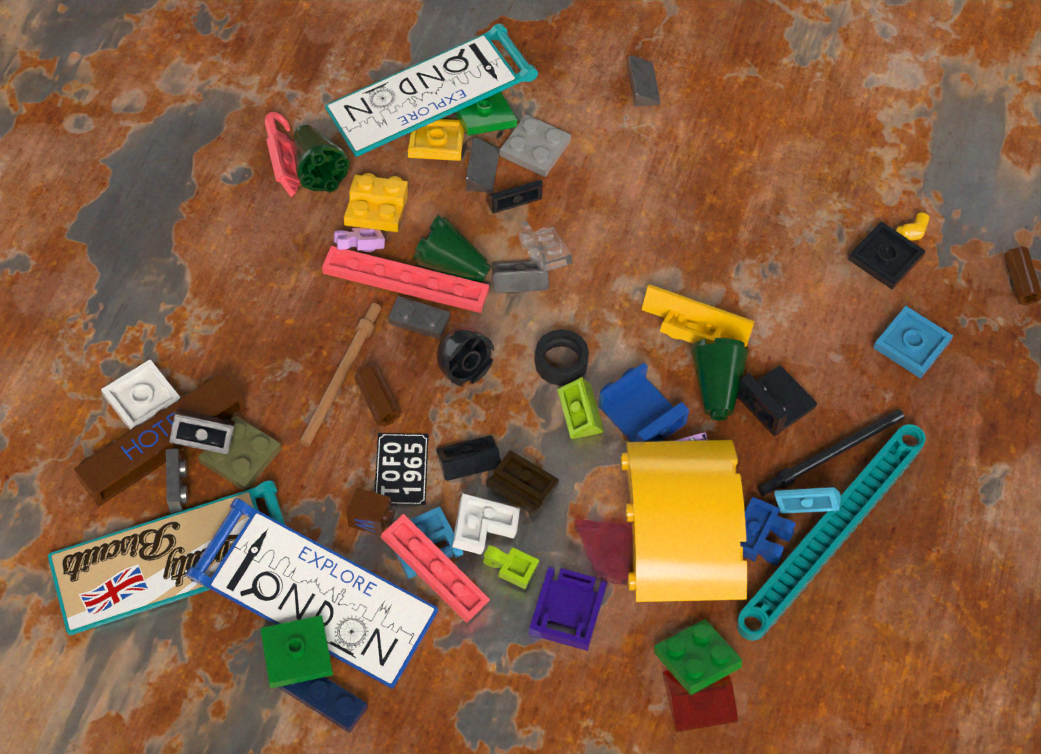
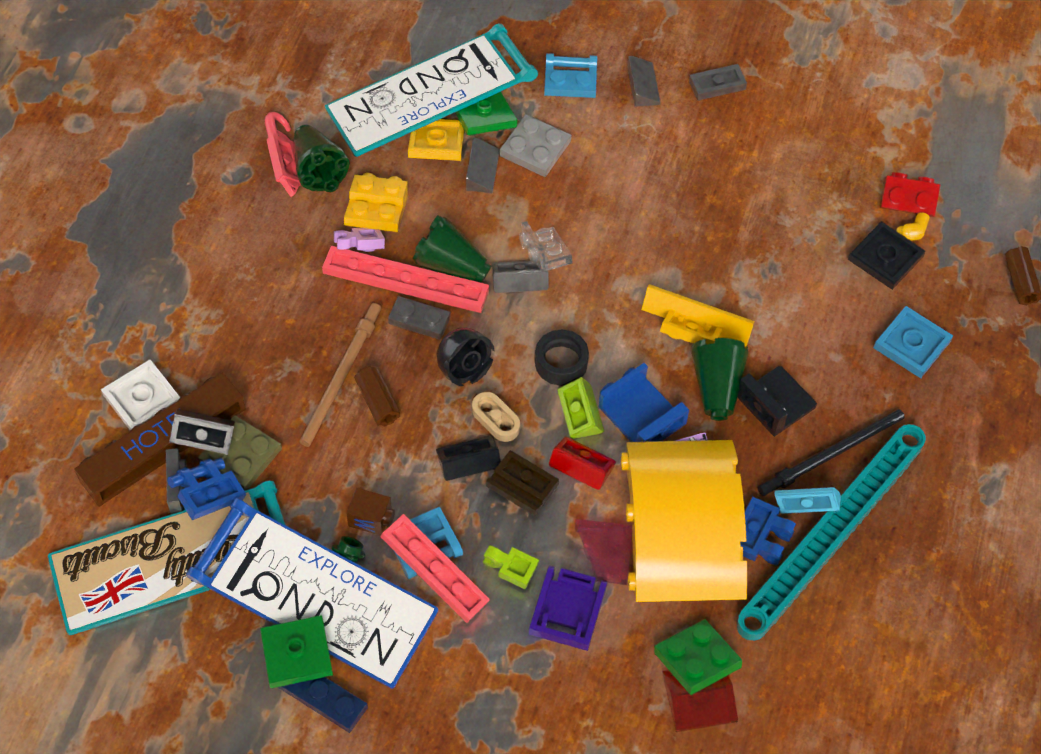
(210, 494): none -> blue plate
(349, 548): none -> dark green plate
(402, 467): black sticker -> none
(480, 516): white plate -> none
(497, 418): none -> tan plate
(515, 197): black slope -> none
(570, 82): none -> dark azure plate
(581, 462): none -> red slope
(717, 82): none -> flat silver plate
(909, 194): none -> red bracket

